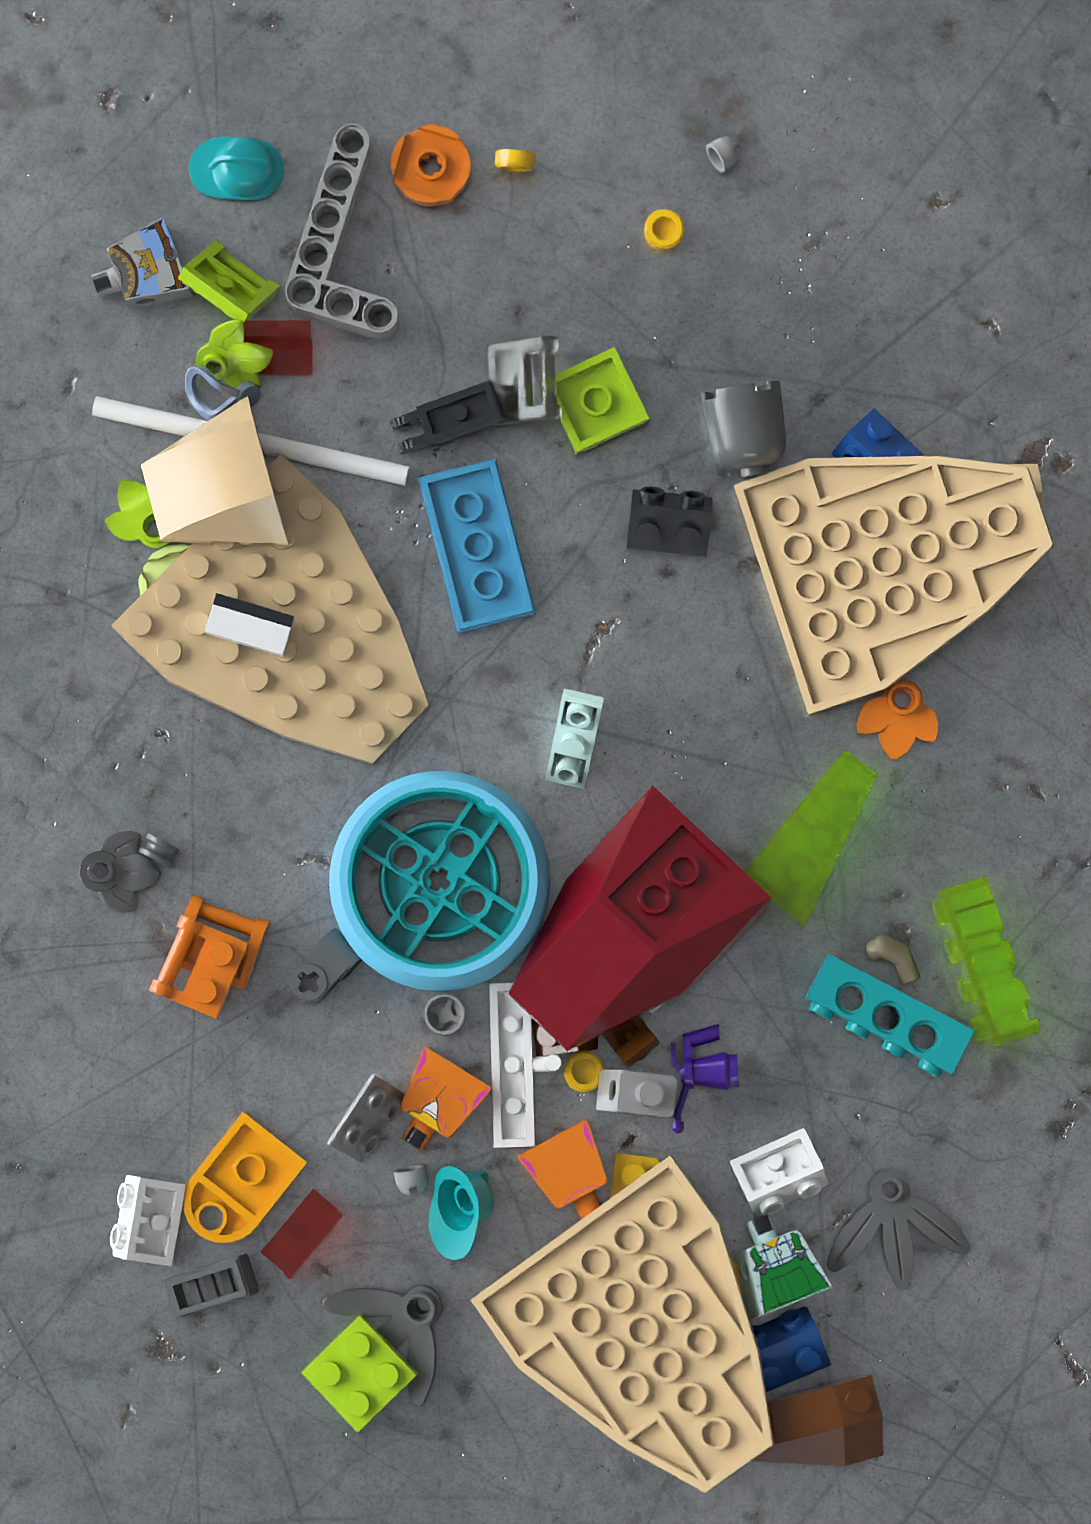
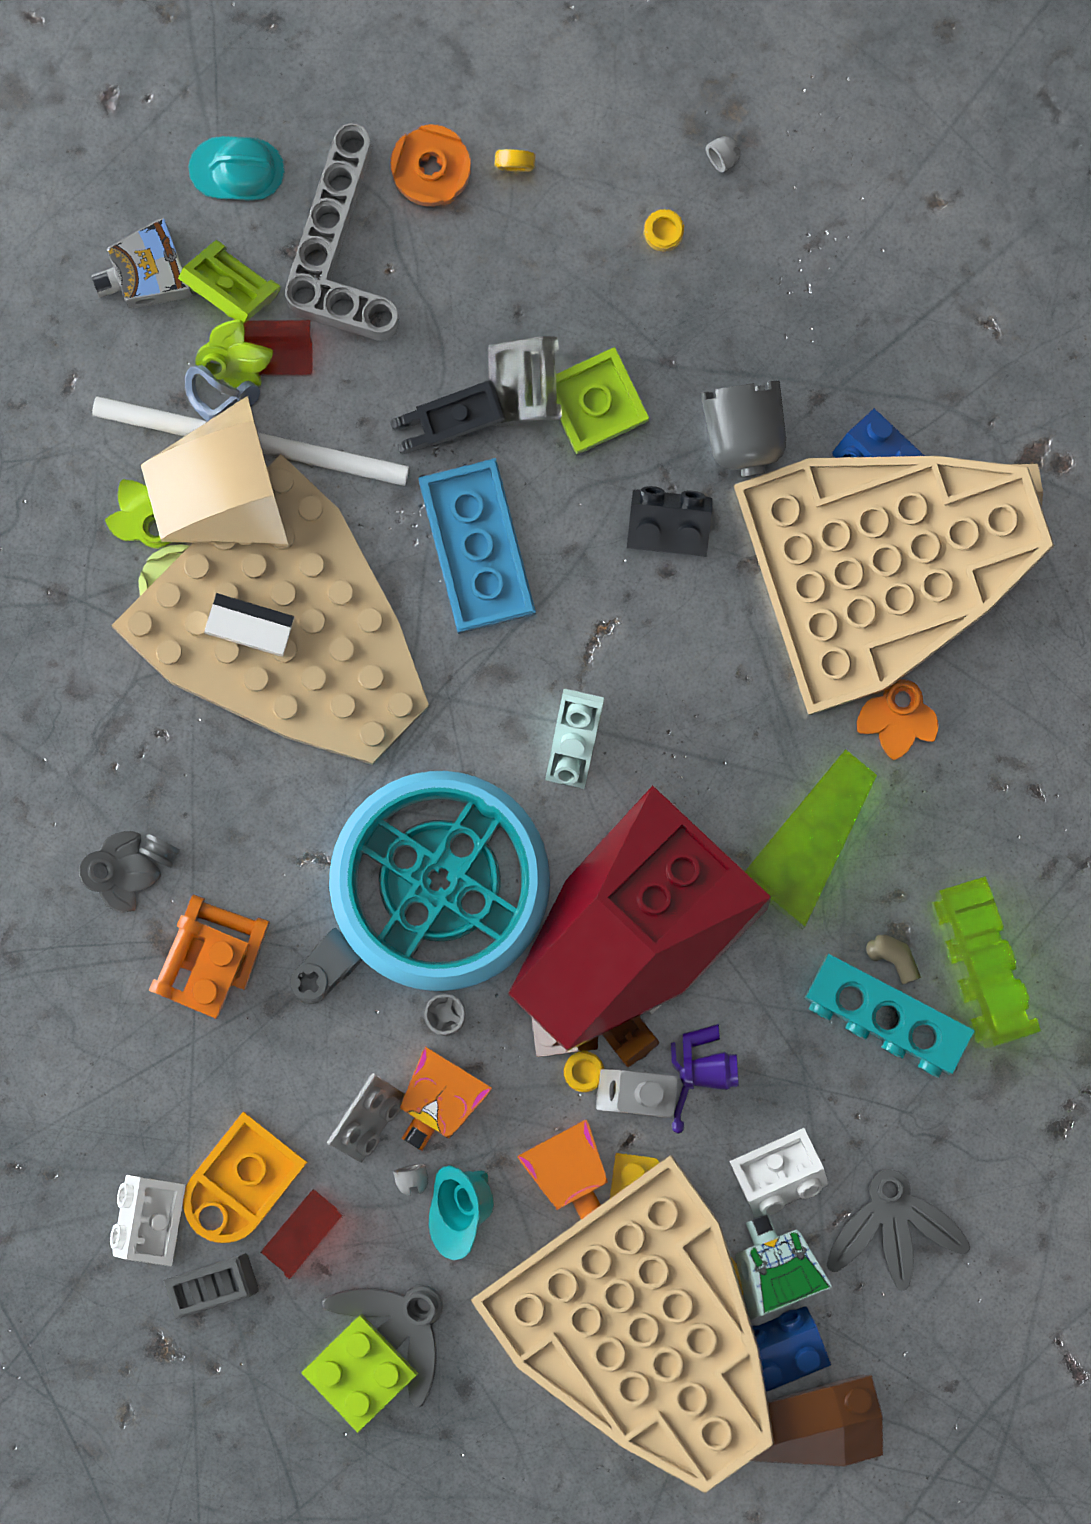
(513, 1069): white plate -> none

